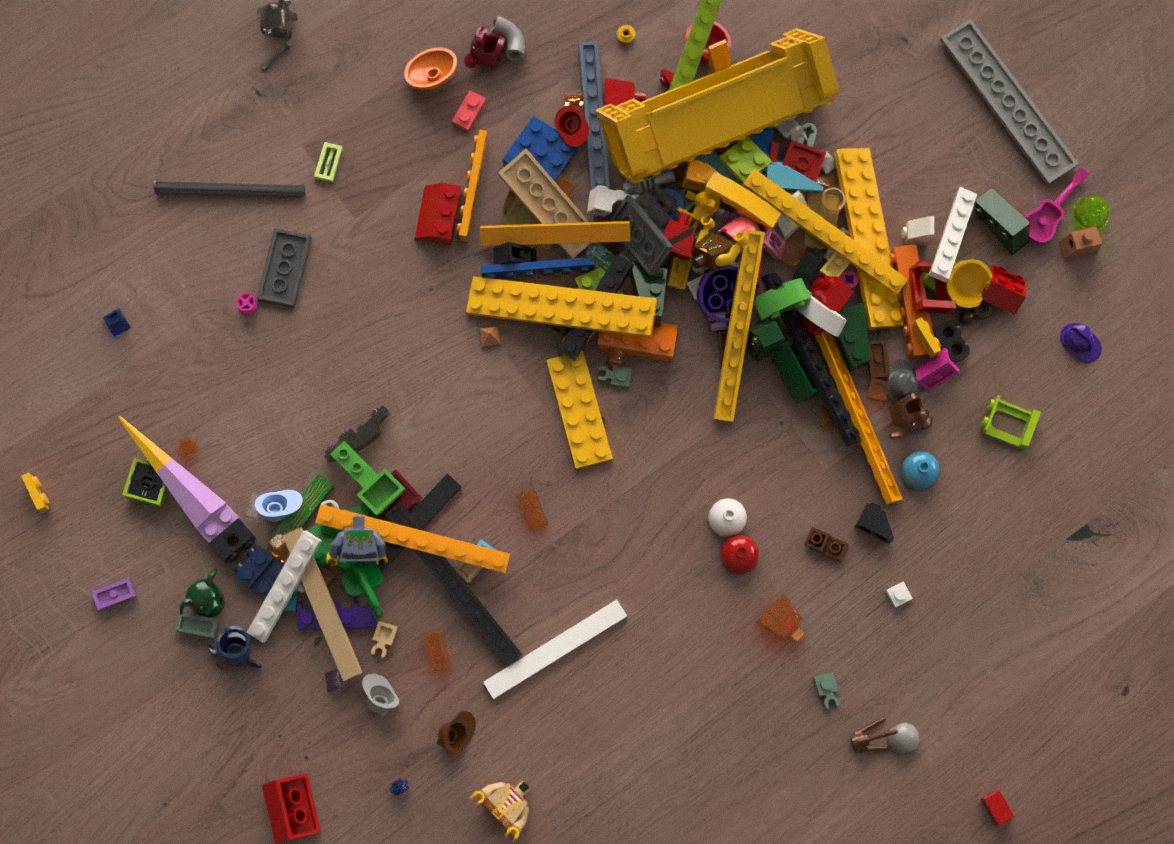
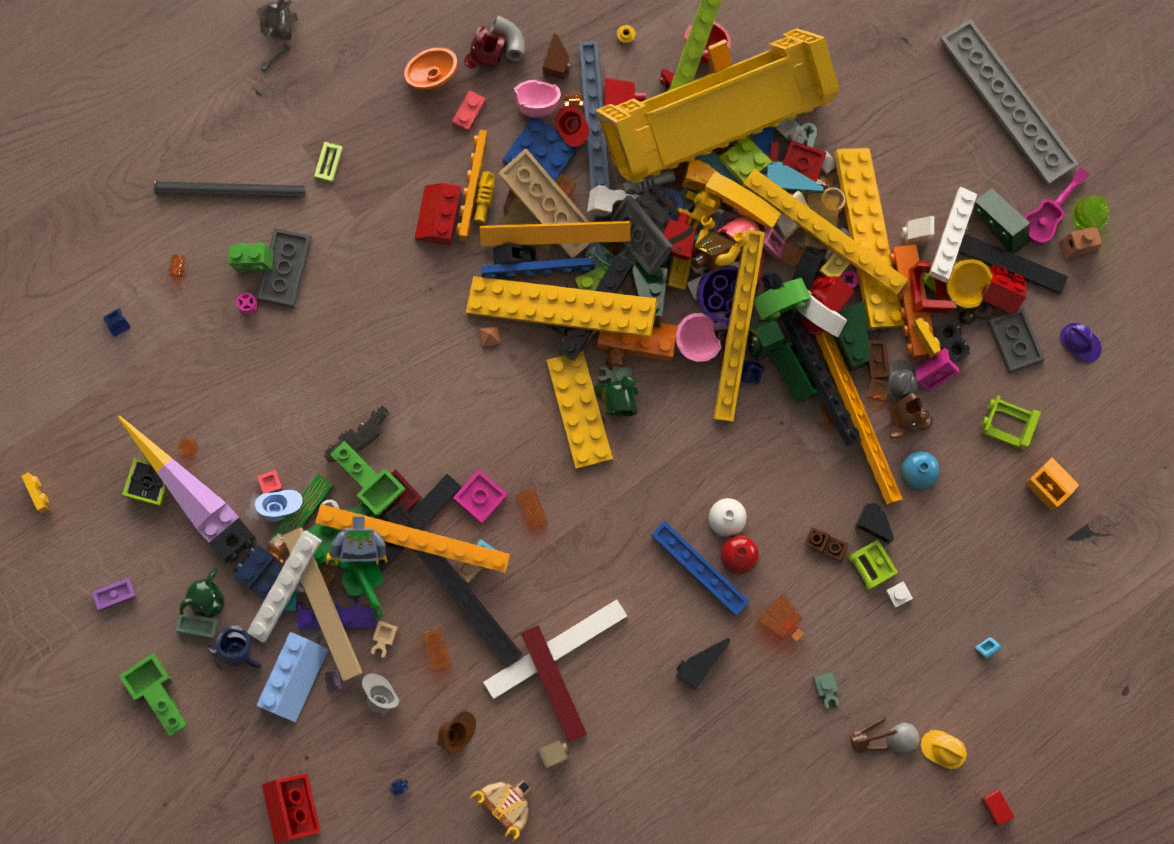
(147, 681): none -> bright green plate
(177, 266): none -> clear orange piece
(250, 257): none -> bright green brick
(270, 482): none -> coral plate
(292, 677): none -> light blue slope
(480, 496): none -> dark pink plate
(484, 196): none -> yellow hinge
(537, 98): none -> bright pink cylinder
(553, 683): none -> dark red tile
(553, 754): none -> dark tan slope
(557, 59): none -> reddish brown slope
(618, 397): none -> dark green piece
(697, 338): none -> bright pink cylinder
(698, 666): none -> black slope
(700, 568): none -> blue plate
(751, 372): none -> clear blue slope
(878, 561): none -> lime plate
(943, 749): none -> yellow piece
(988, 647): none -> medium azure slope
(1013, 263): none -> black tile
(1016, 340): none -> dark grey tile
(1052, 484): none -> light orange slope

